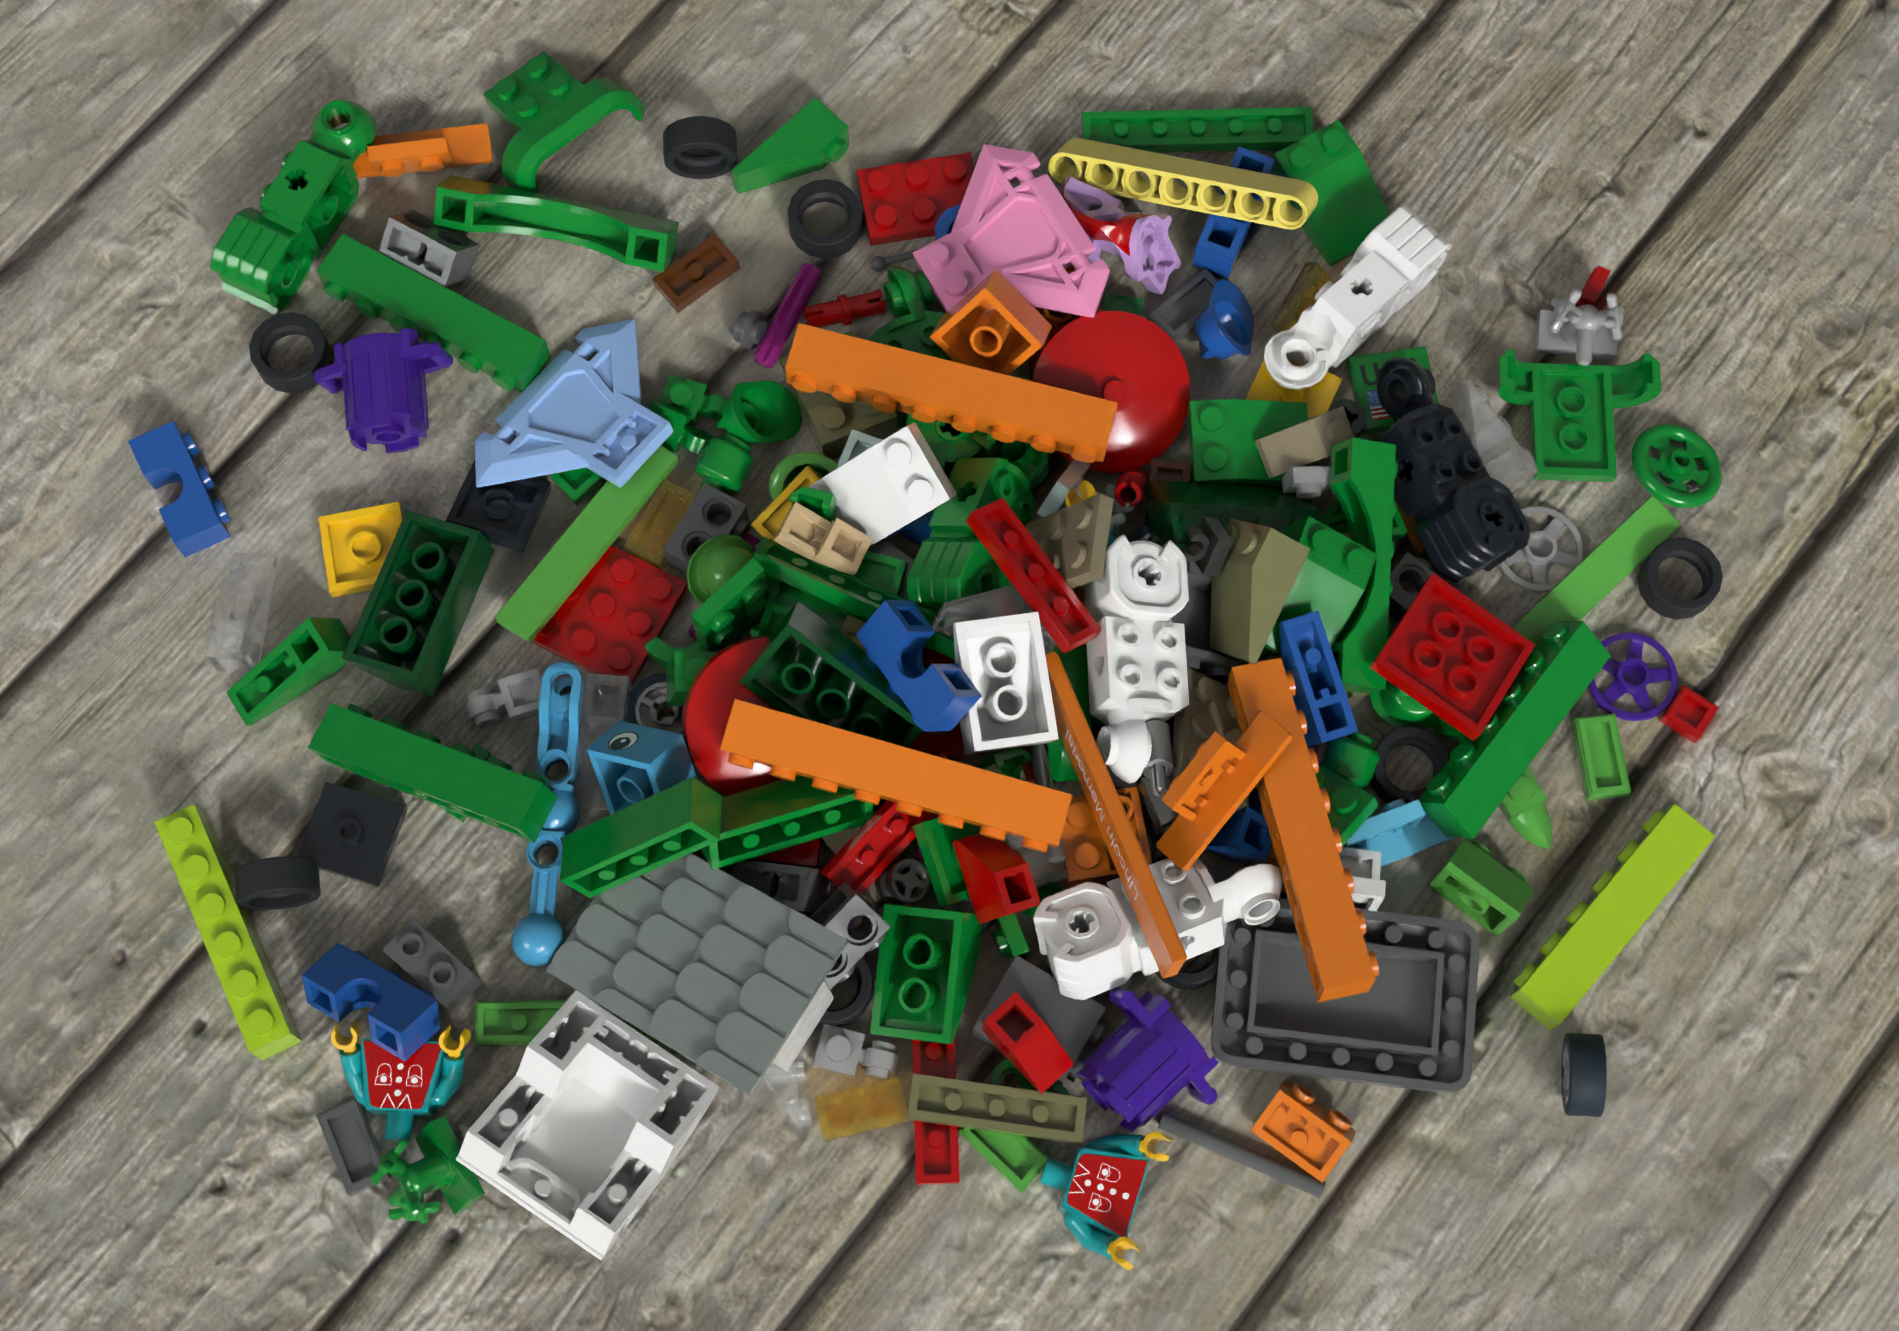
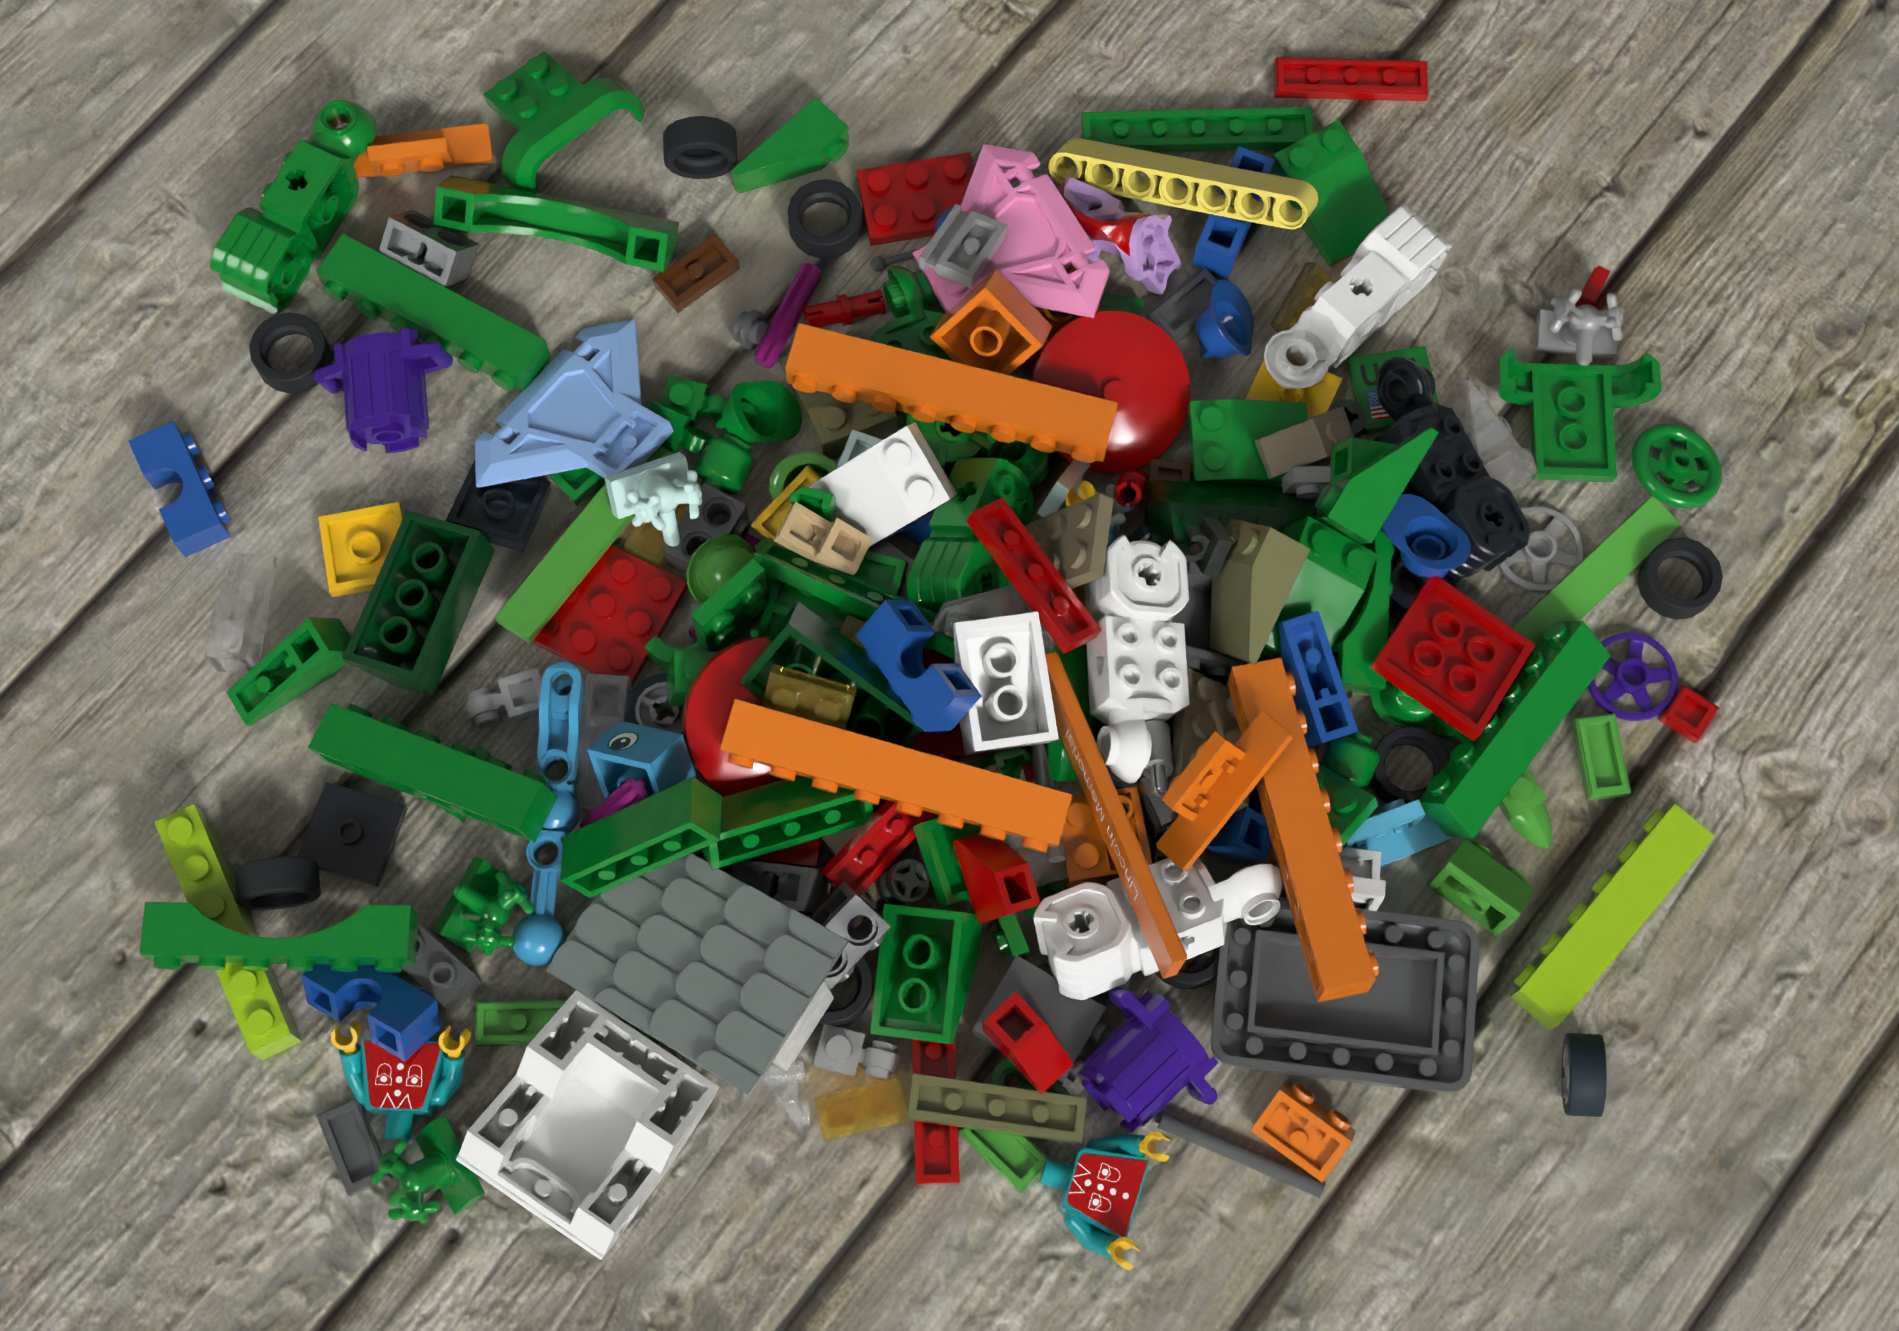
(371, 936): none -> green arch
(480, 908): none -> green piece
(623, 797): none -> magenta axle
(654, 489): none -> light aqua piece
(809, 697): none -> clear yellow plate
(963, 246): none -> light grey plate
(1350, 79): none -> red tile
(1366, 496): none -> green slope
(1425, 537): none -> blue piece

